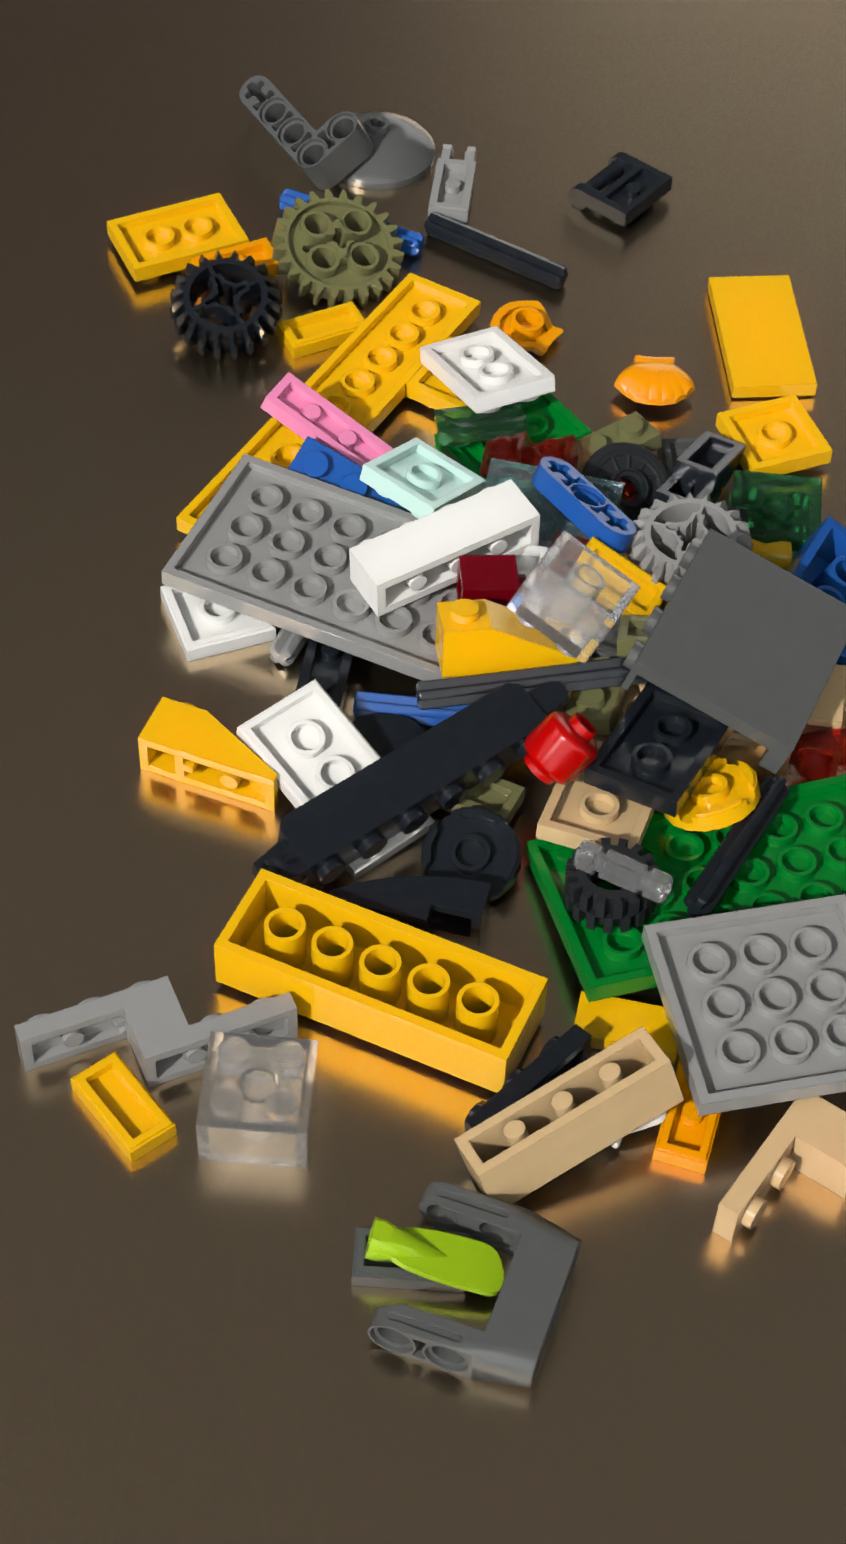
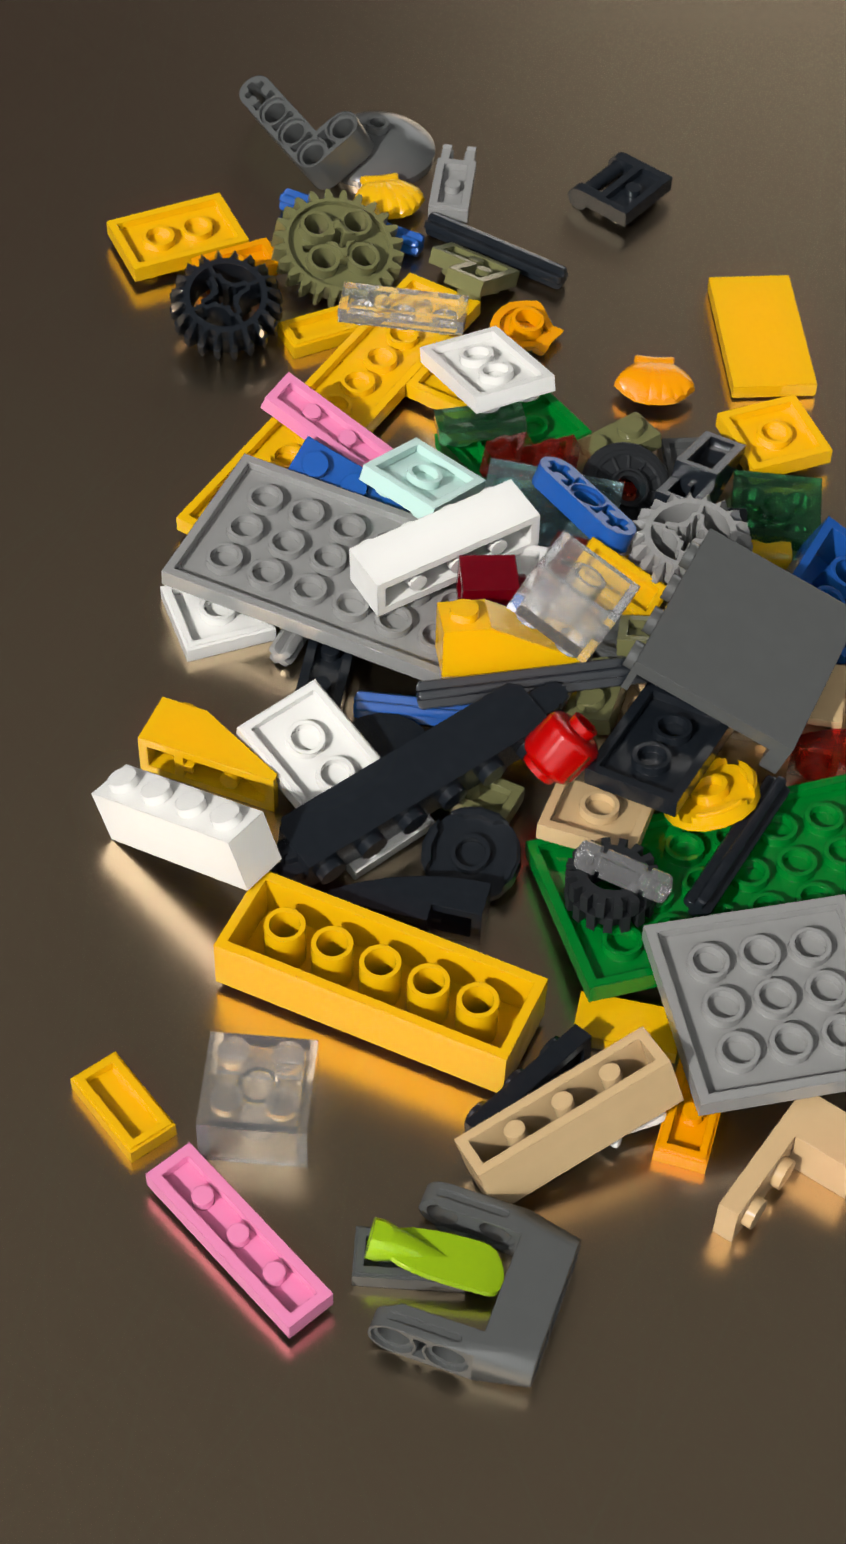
(153, 1025): light grey bracket -> none
(187, 826): none -> white brick
(240, 1240): none -> bright pink plate
(391, 195): none -> yellow animal
(403, 308): none -> clear plate
(472, 272): none -> olive plate

